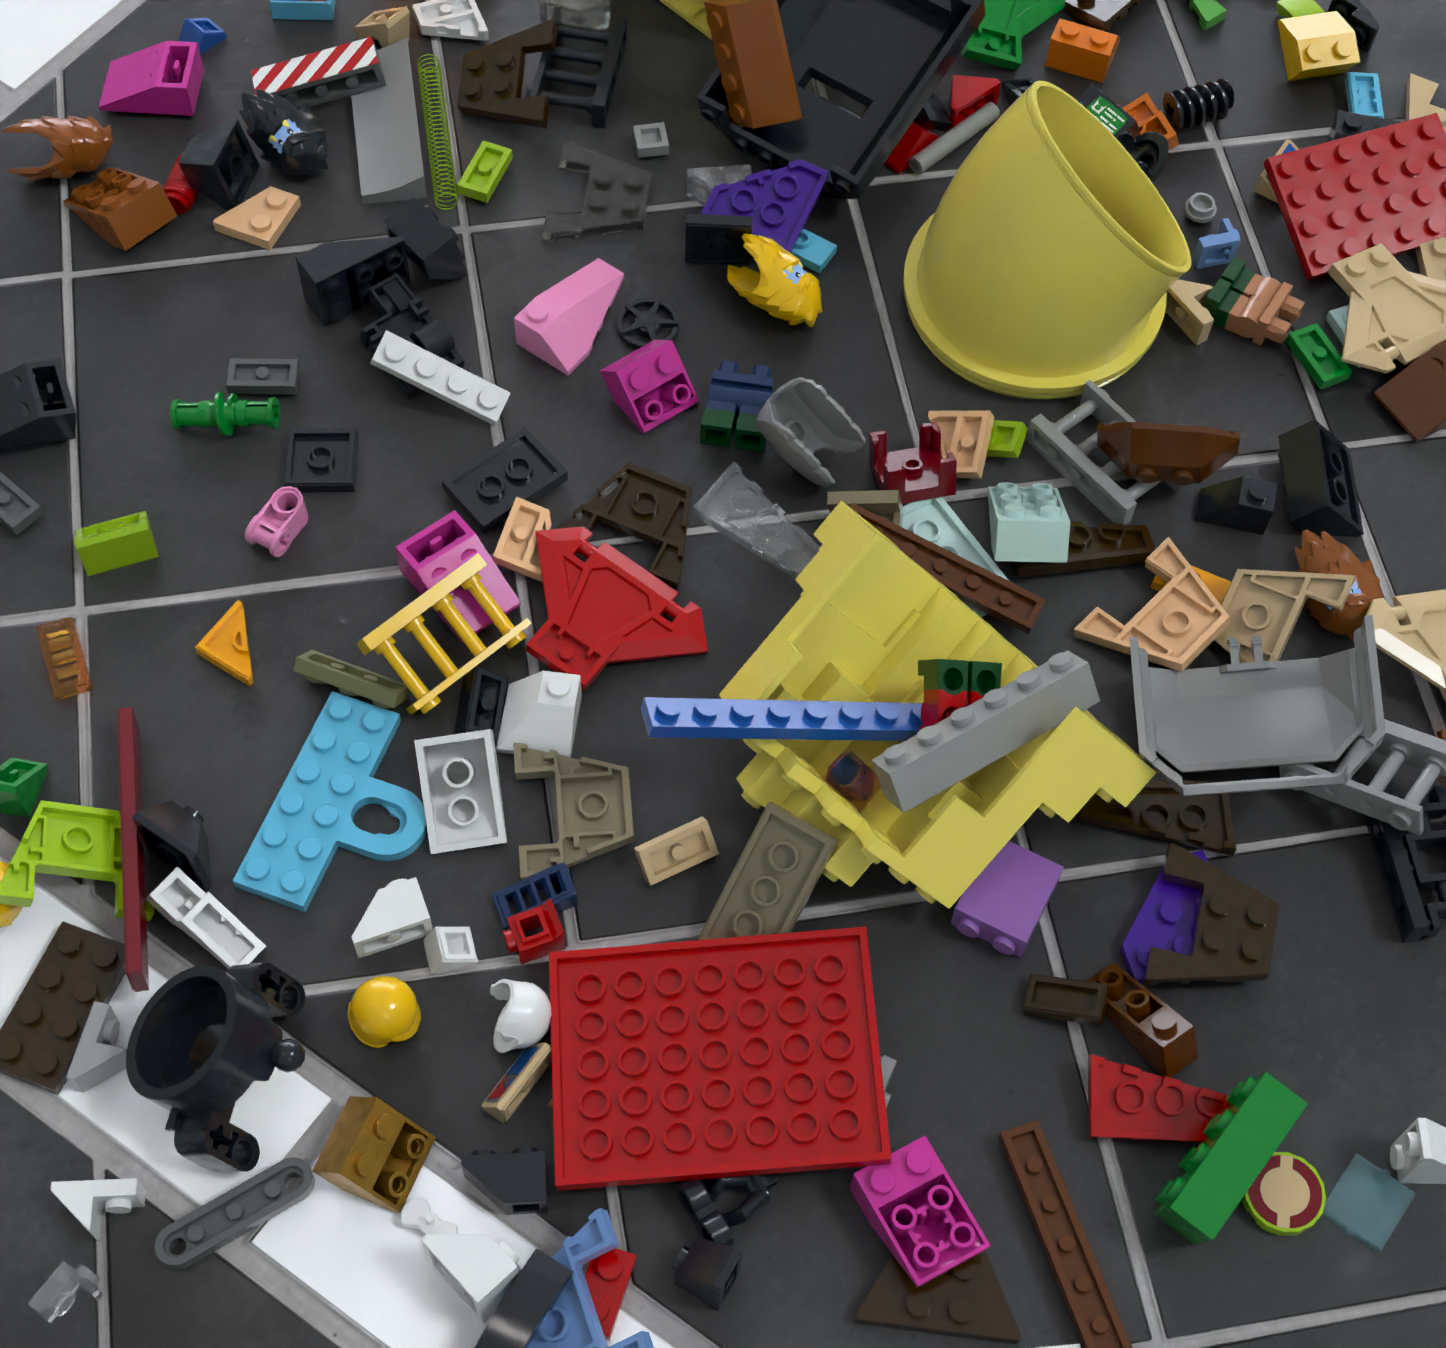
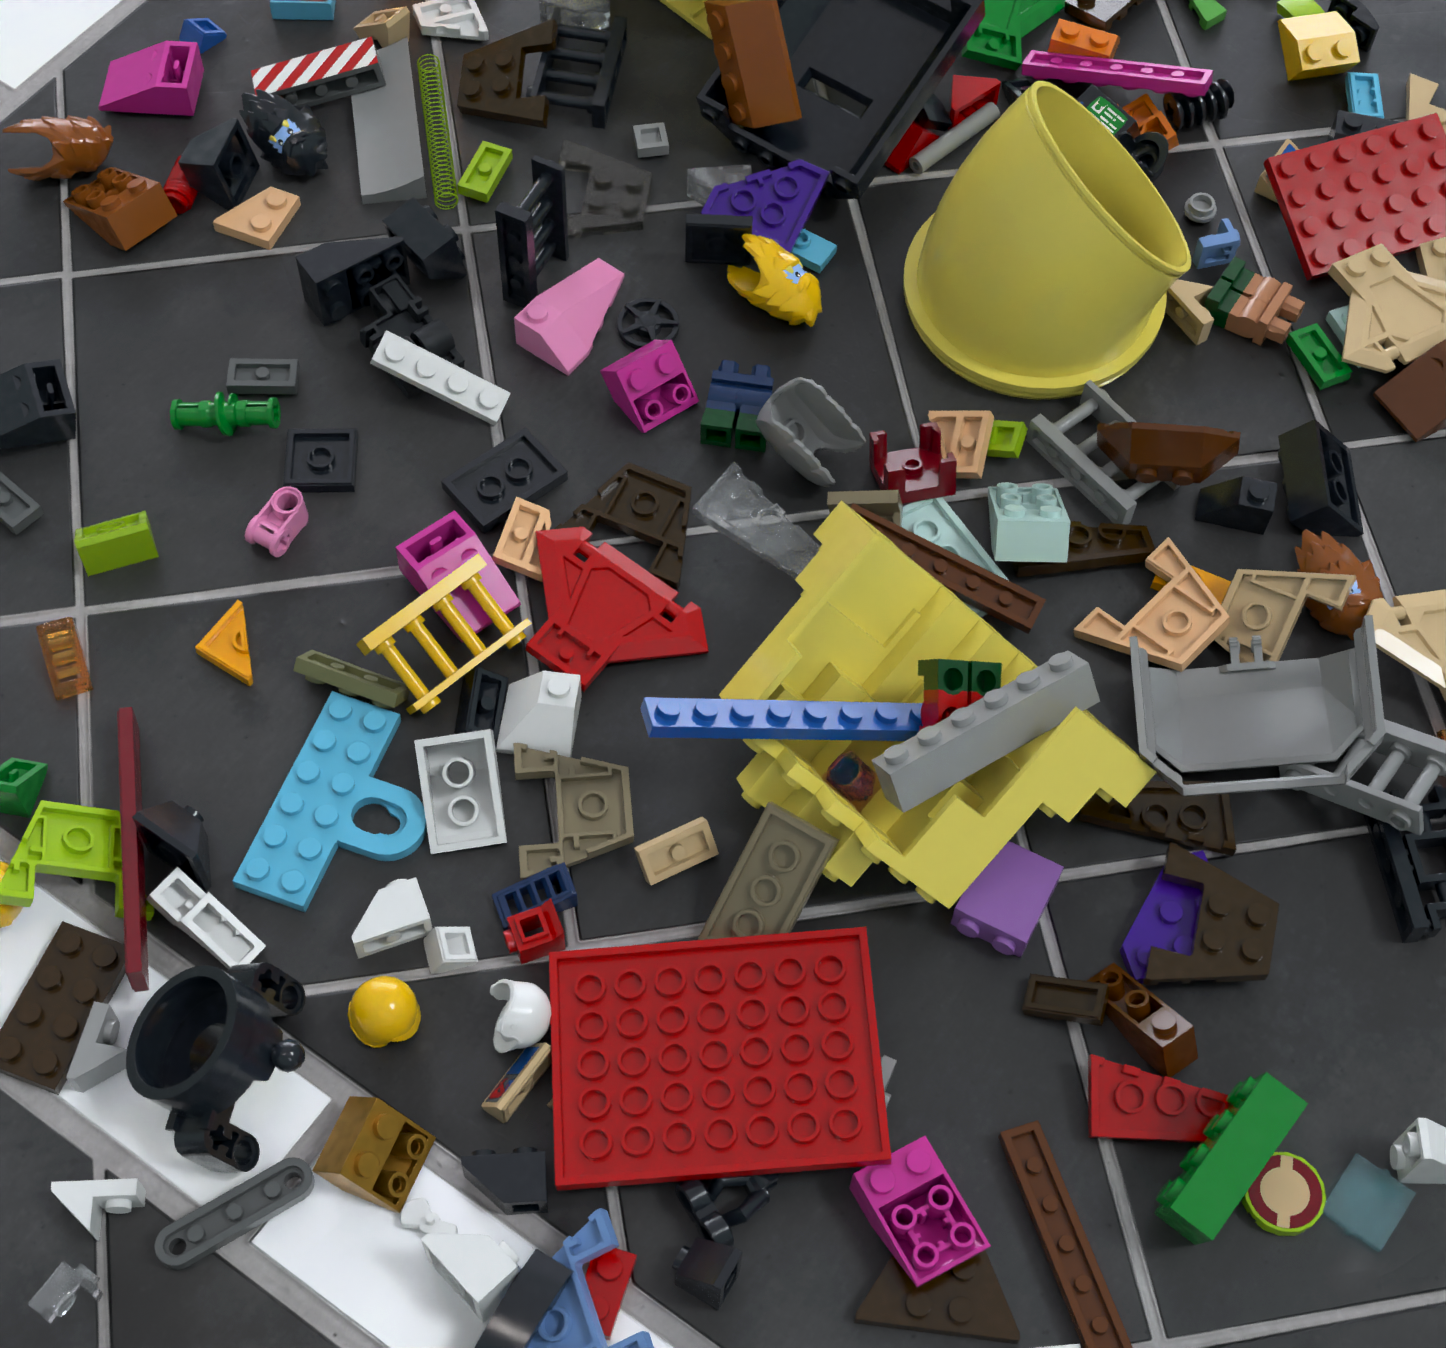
(516, 232): none -> black fence
(1114, 72): none -> dark pink plate

